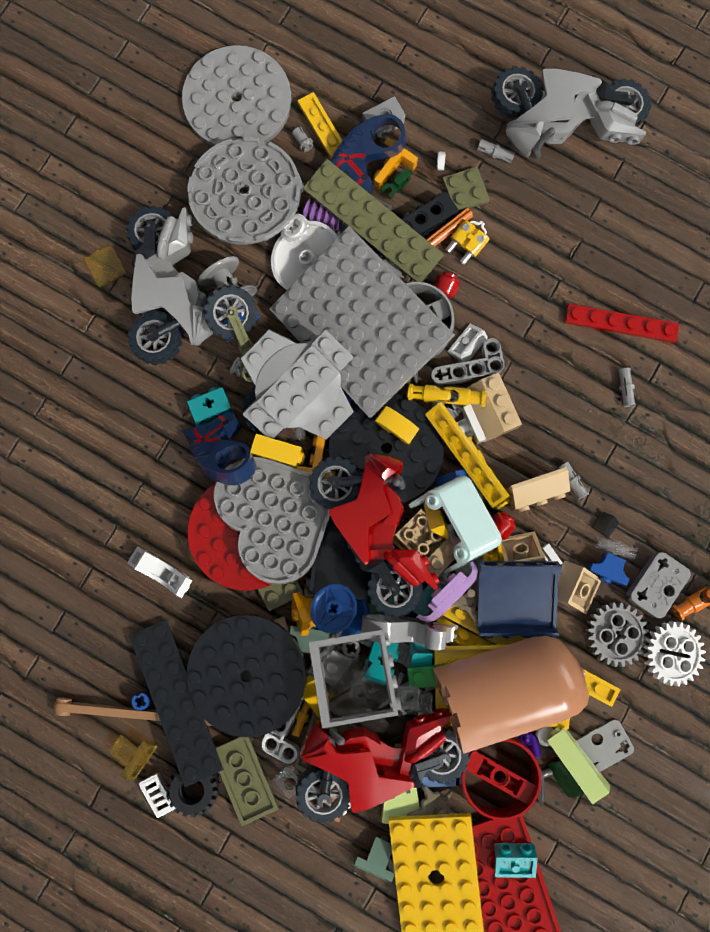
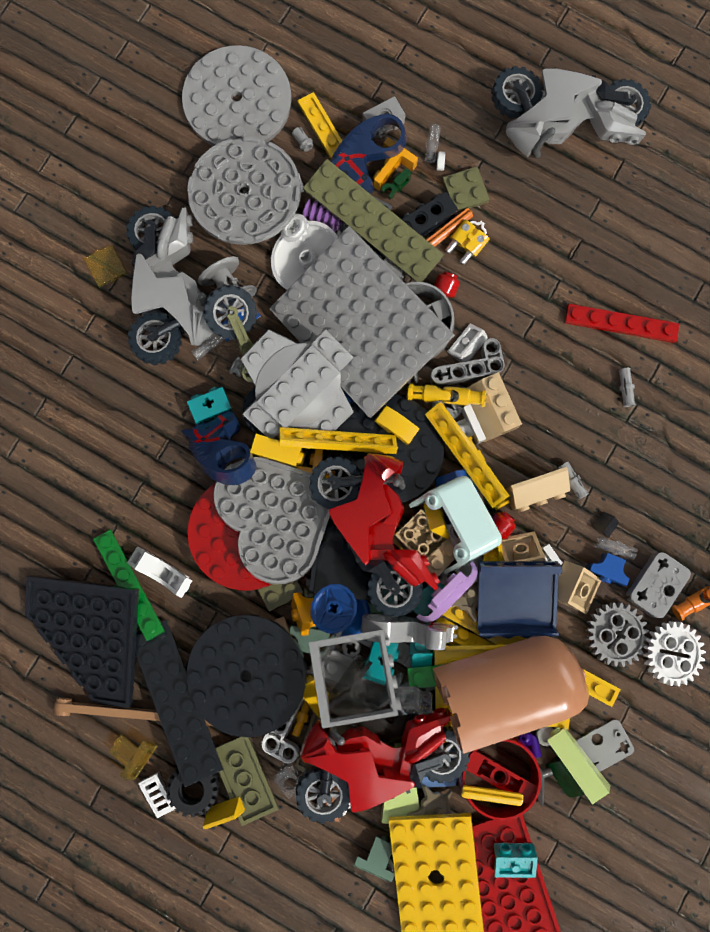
(90, 631): none -> black plate
(125, 577): none -> green plate
(142, 700): blue piece -> none
(207, 346): none -> clear axle
(223, 812): none -> yellow slope
(337, 440): none -> yellow plate
(432, 143): none -> clear axle
(492, 795): none -> yellow axle
(496, 151): light grey pin -> none

